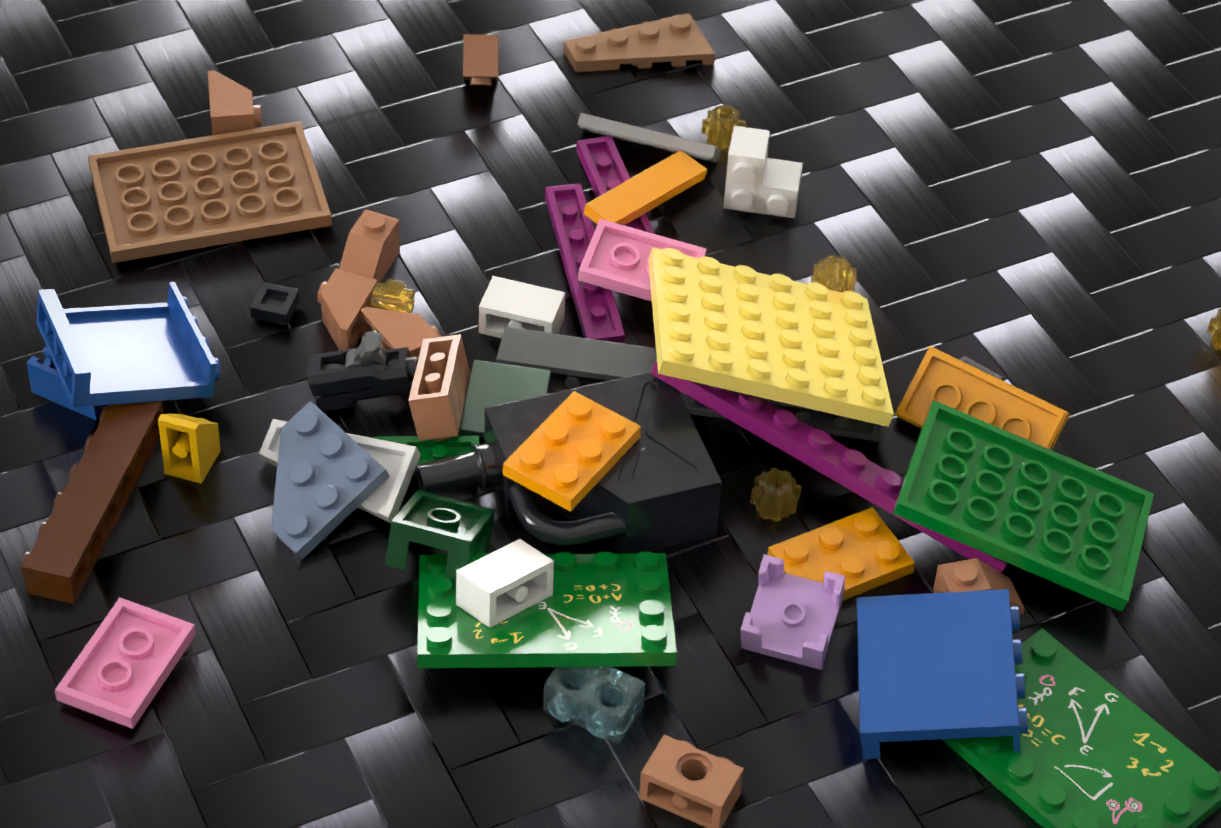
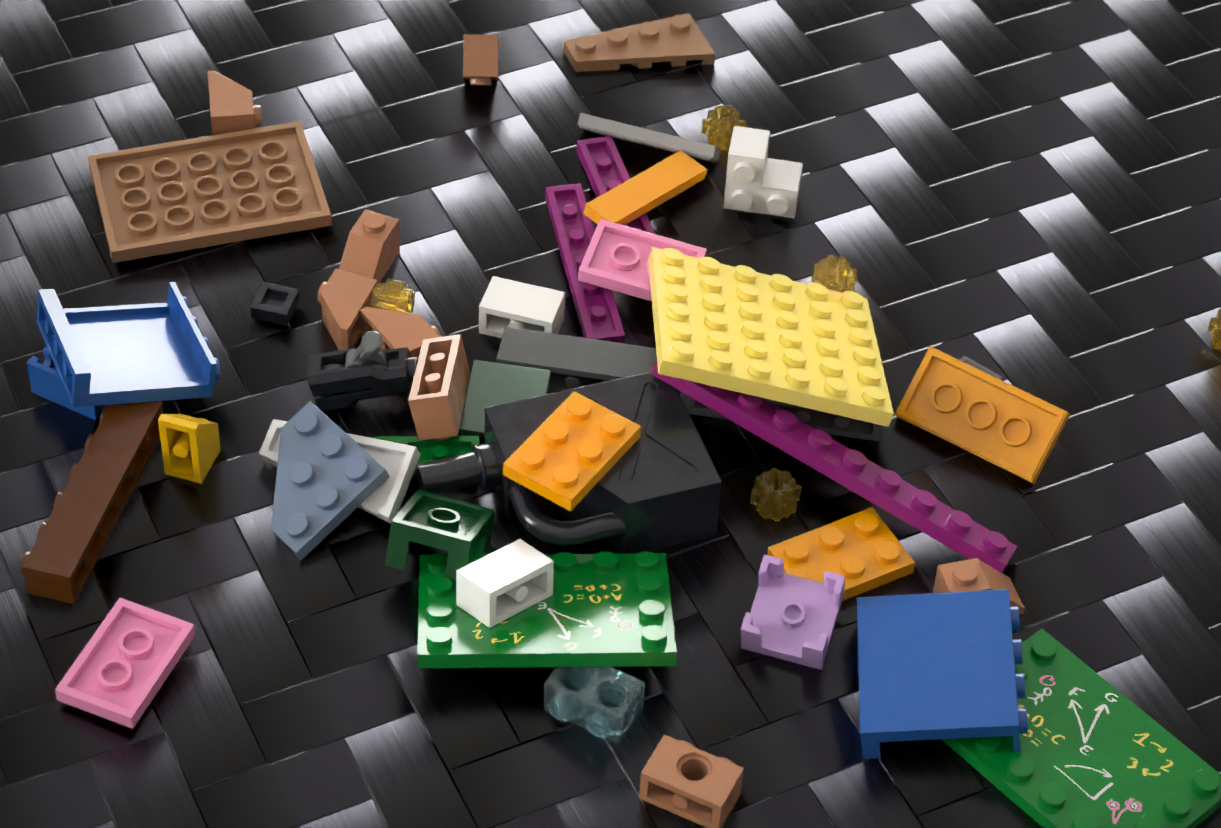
(1025, 505): green plate -> none

